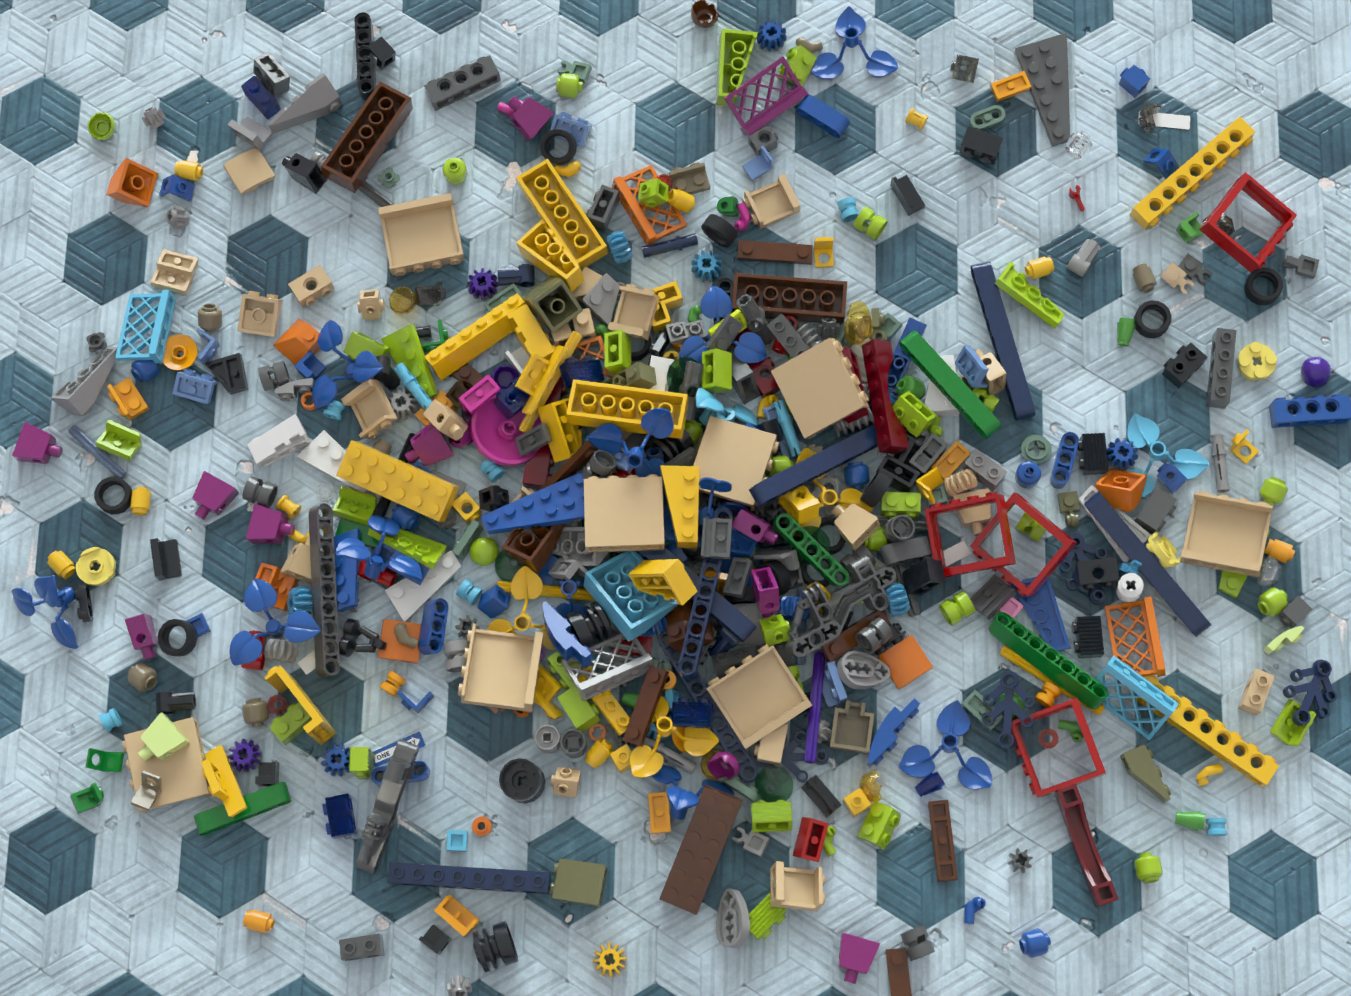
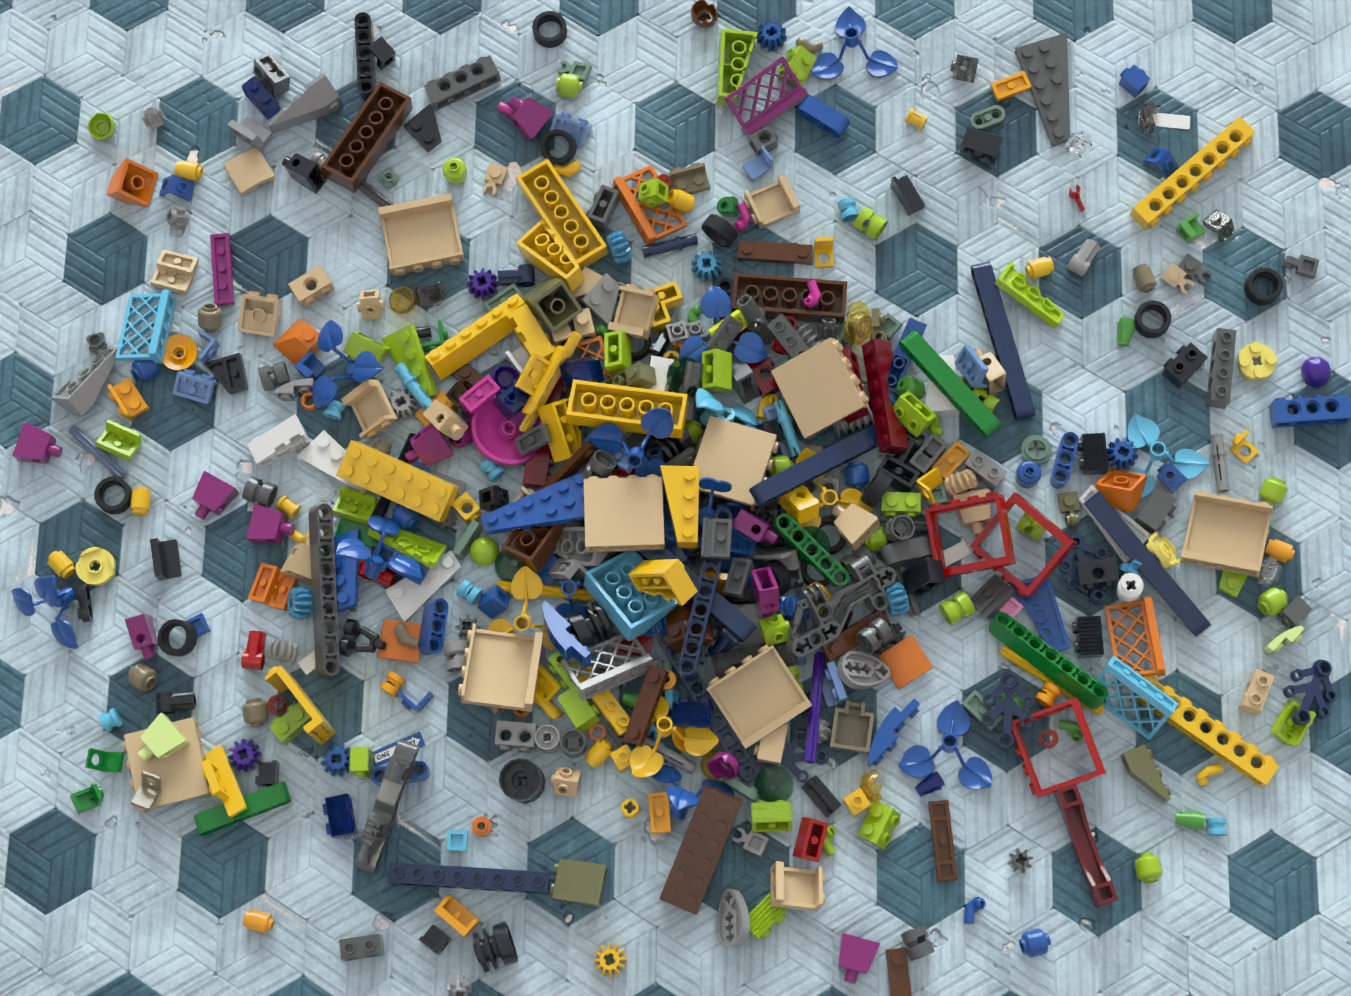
(222, 269): none -> magenta plate
(259, 597): blue plant -> none
(387, 375): black piece -> none
(424, 128): none -> black wing
(494, 177): none -> tan plate
(516, 729): none -> light grey brick
(546, 17): none -> black tyre
(634, 813): none -> yellow bush
(814, 295): none -> dark pink arm
(1264, 199): red window -> none

